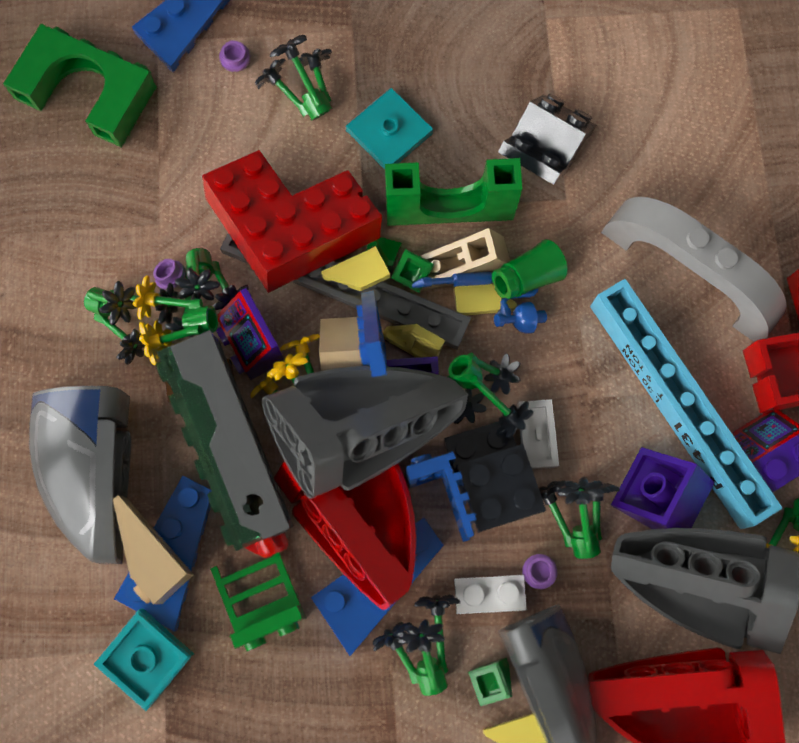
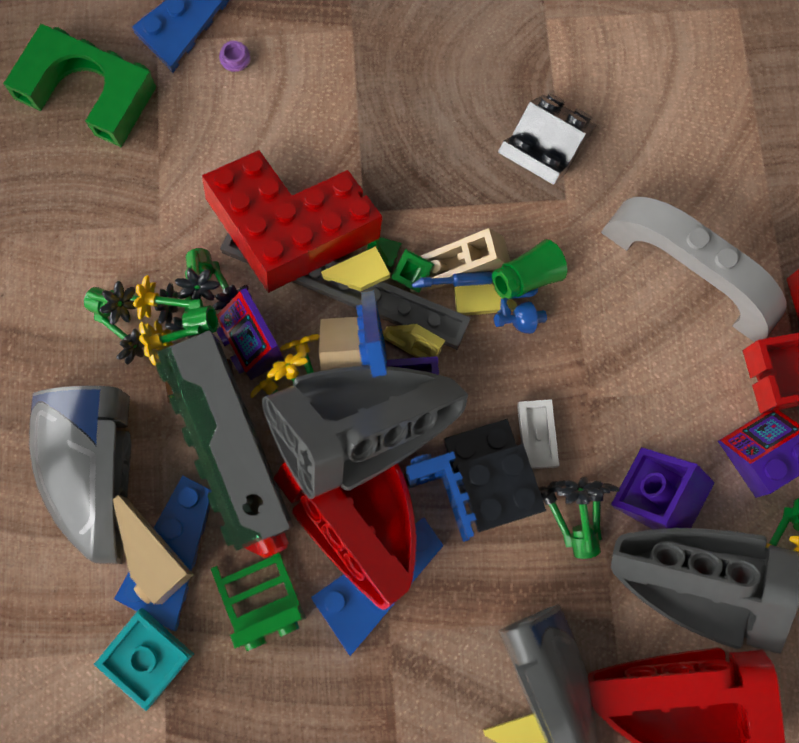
(167, 272): medium lavender plate -> none
(315, 102): plant -> none
(389, 129): teal plate -> none
(429, 671): plant -> none
(468, 374): plant -> none
(487, 200): green arch -> none
(490, 594): white plate -> none
(492, 682): green slope -> none
(539, 571): medium lavender plate -> none
(685, 406): medium azure brick -> none

